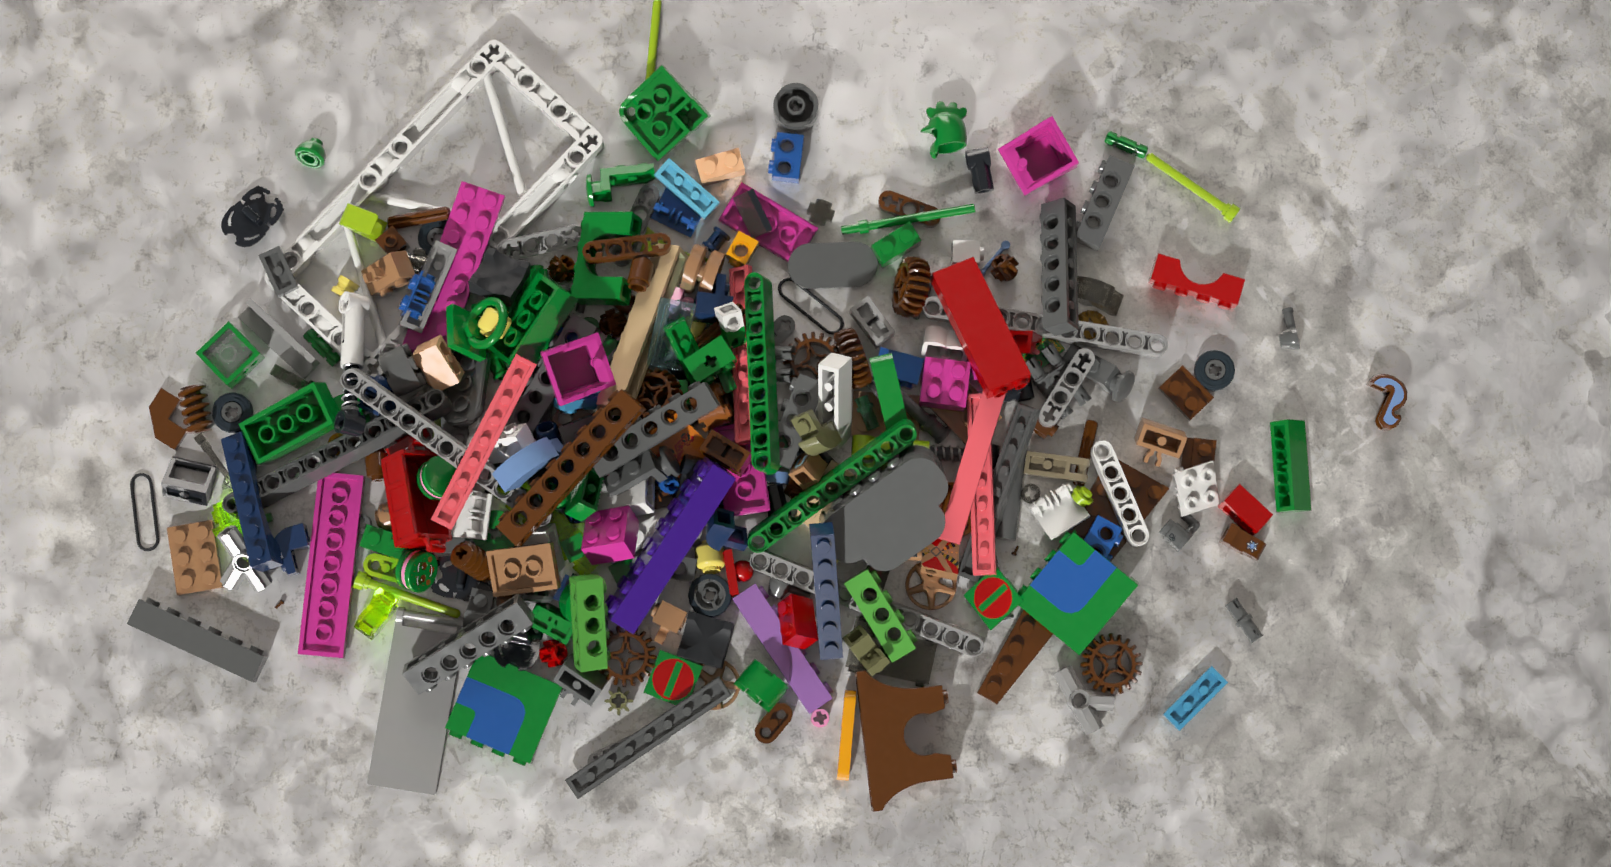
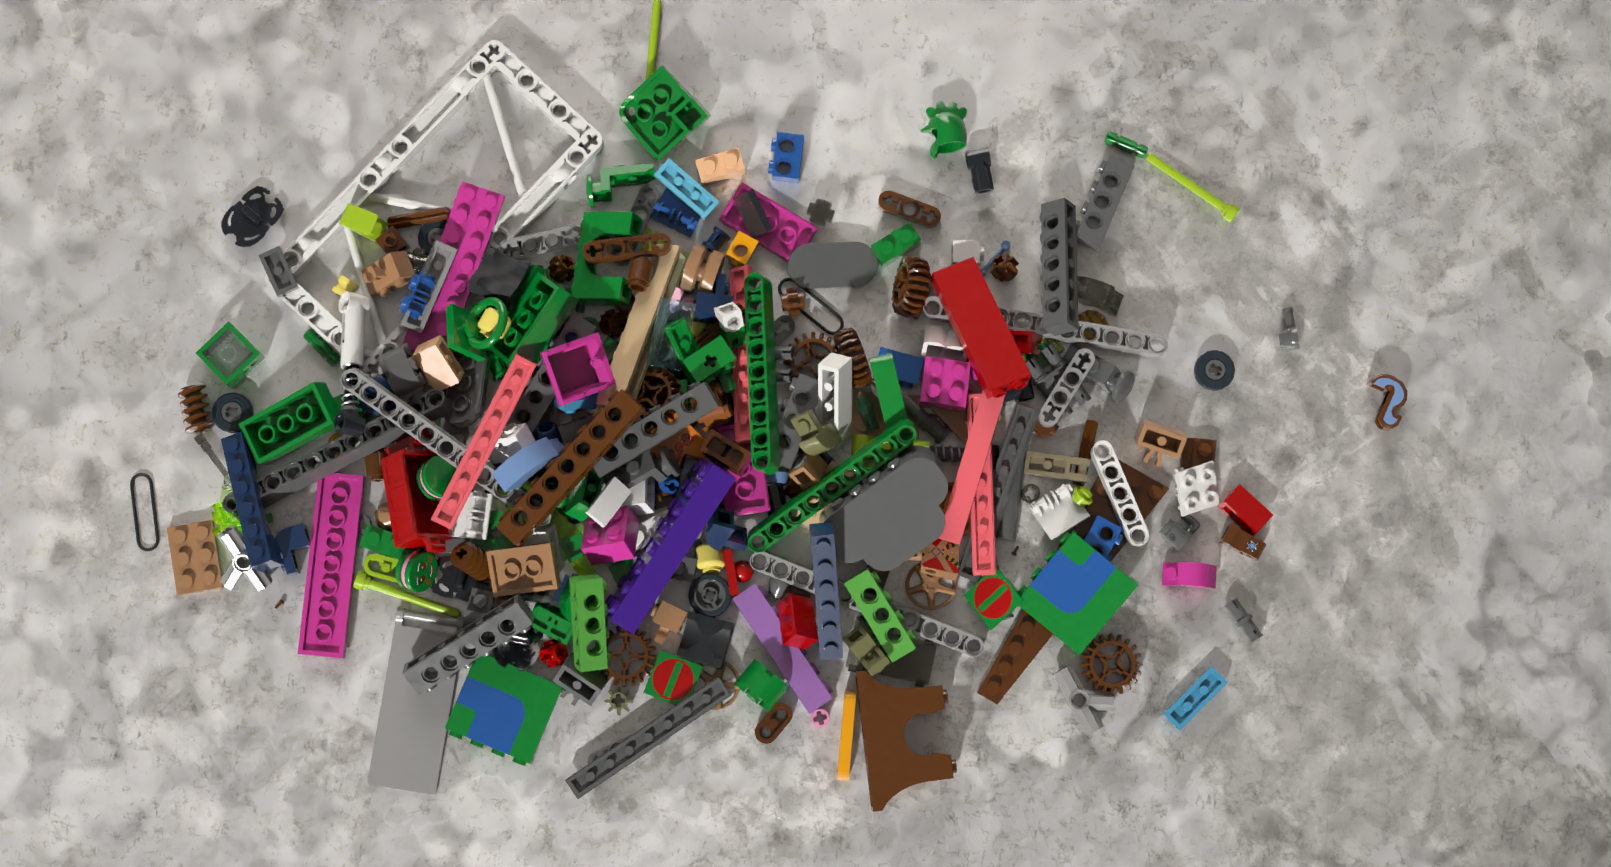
(161, 411): reddish brown tile -> none
(186, 490): black tile -> none
(196, 640): dark grey brick -> none
(278, 339): light grey fence -> none
(289, 377): clear smoke piece -> none
(311, 153): green brick -> none
(377, 613): clear neon green brick -> none
(608, 502): none -> white tile
(783, 109): dark grey brick -> none
(793, 301): none -> reddish brown gear
(865, 226): green bar -> none
(872, 322): light grey brick -> none
(1038, 156): dark pink piece -> none
(1169, 274): red arch -> none
(1186, 393): reddish brown plate -> none
(1189, 574): none -> dark pink brick
(1290, 466): green brick -> none

